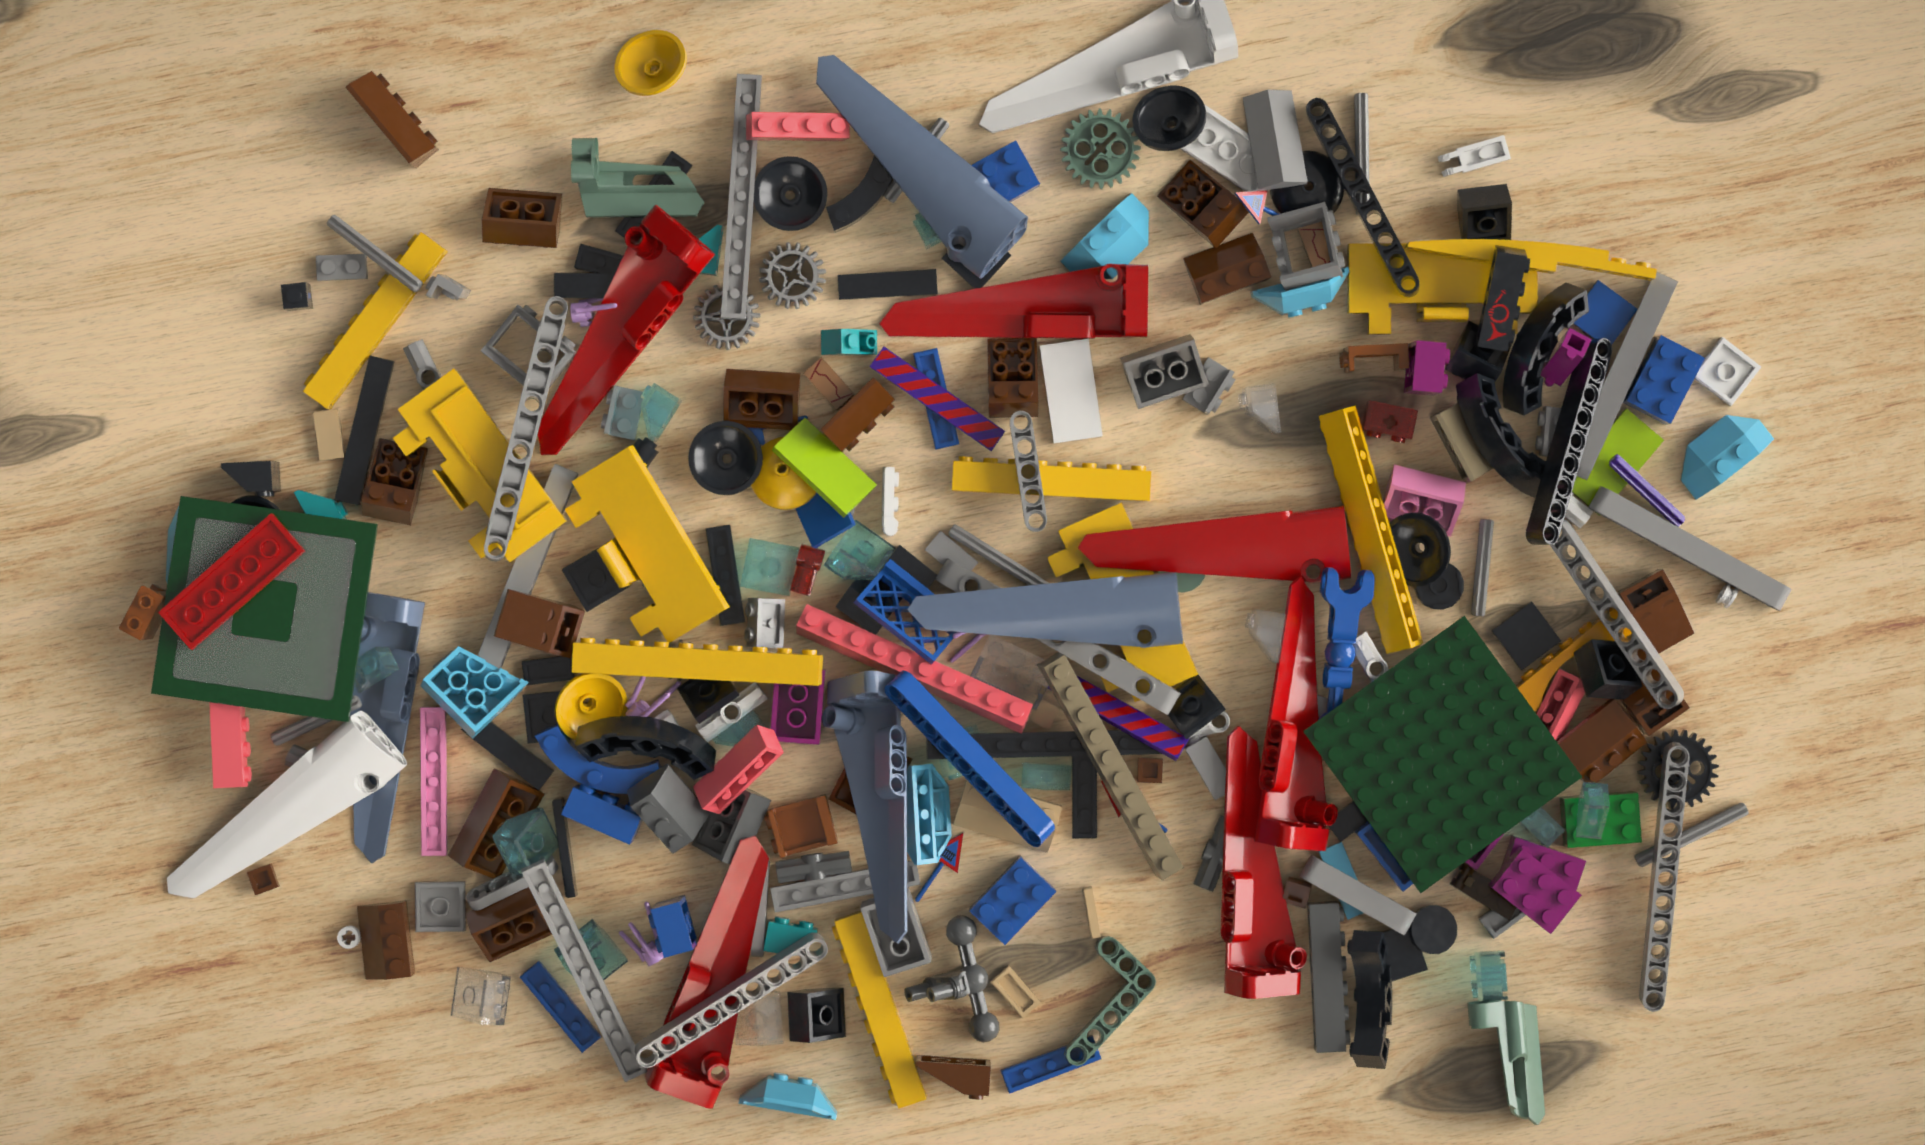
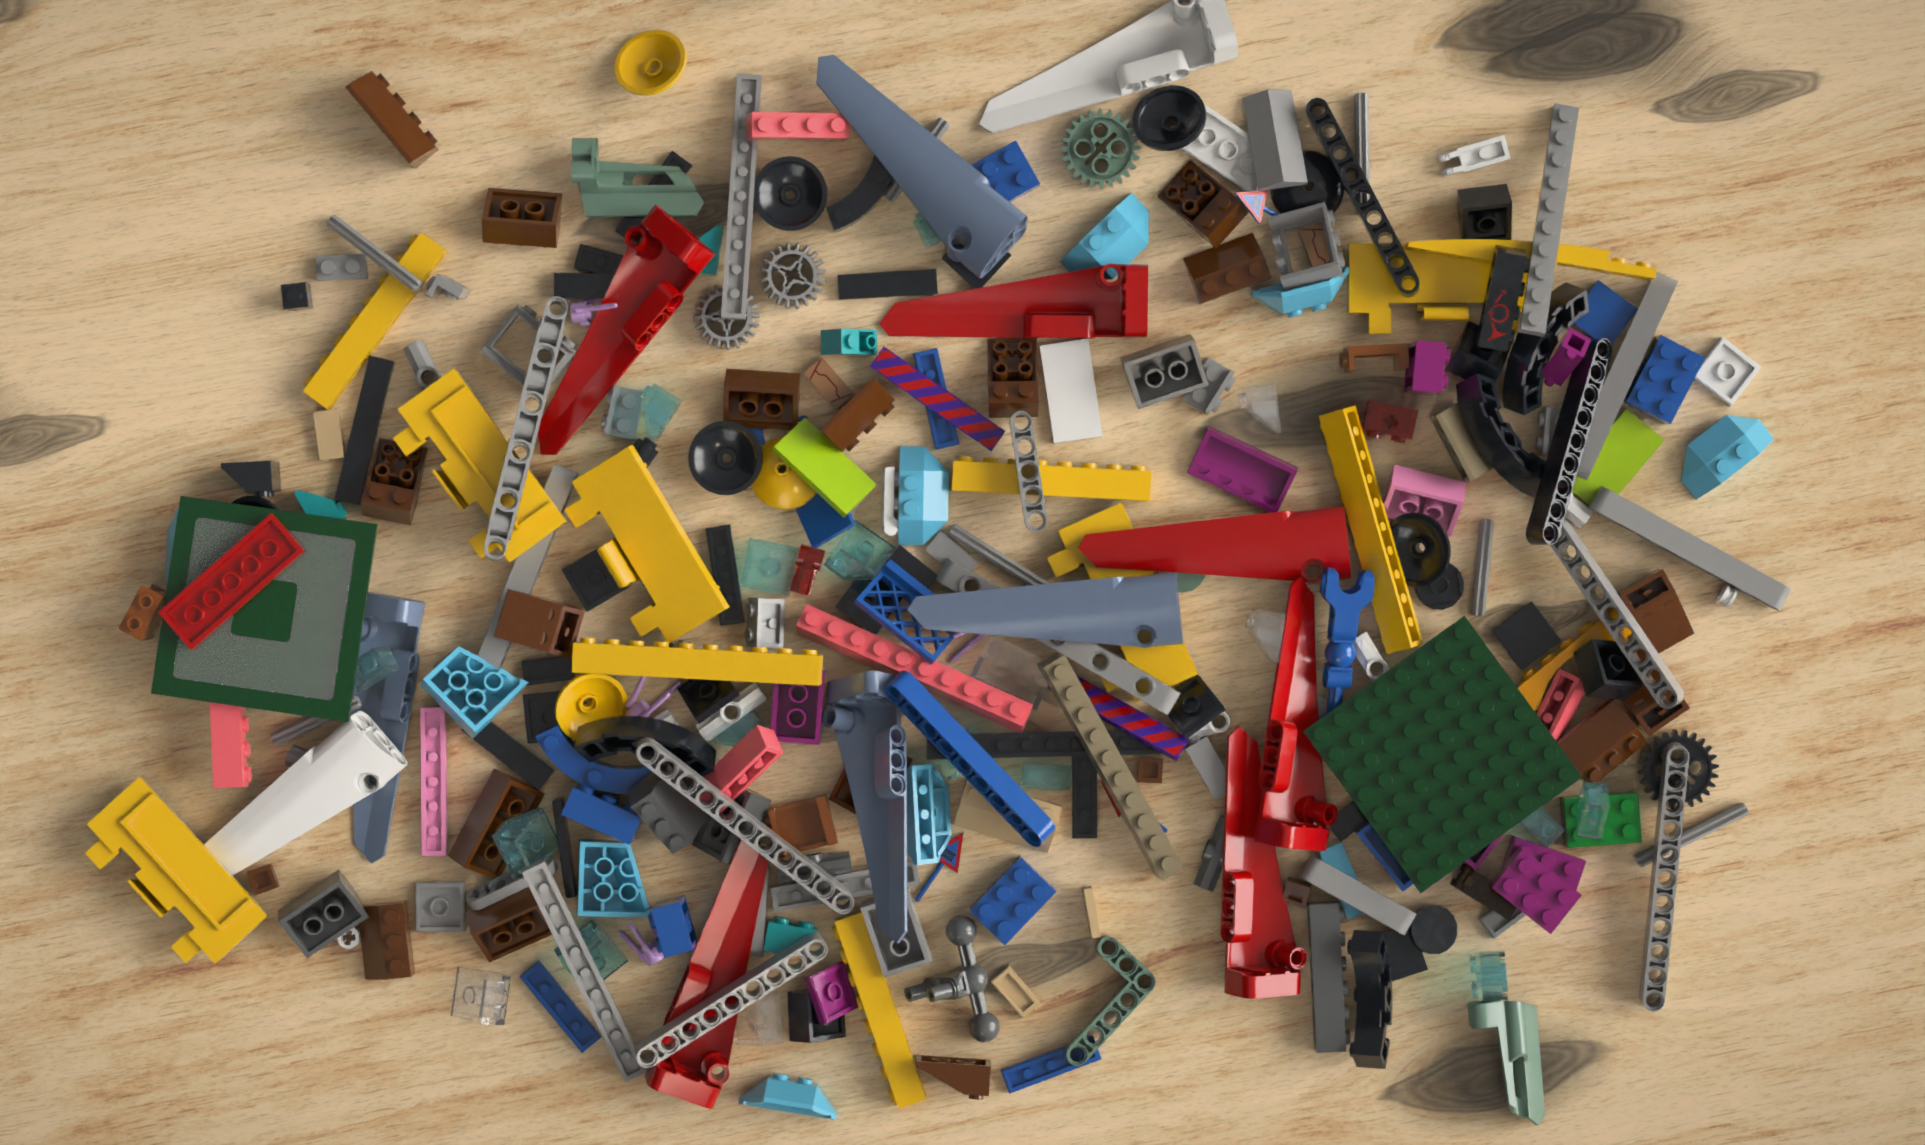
(175, 872): none -> yellow piece
(322, 914): none -> dark grey slope
(609, 881): none -> medium azure wedge
(740, 815): none -> light grey beam
(831, 992): none -> magenta tile
(921, 495): none -> medium azure wedge
(1242, 469): none -> magenta slope
(1549, 220): none -> light grey plate
(1646, 490): axle -> none

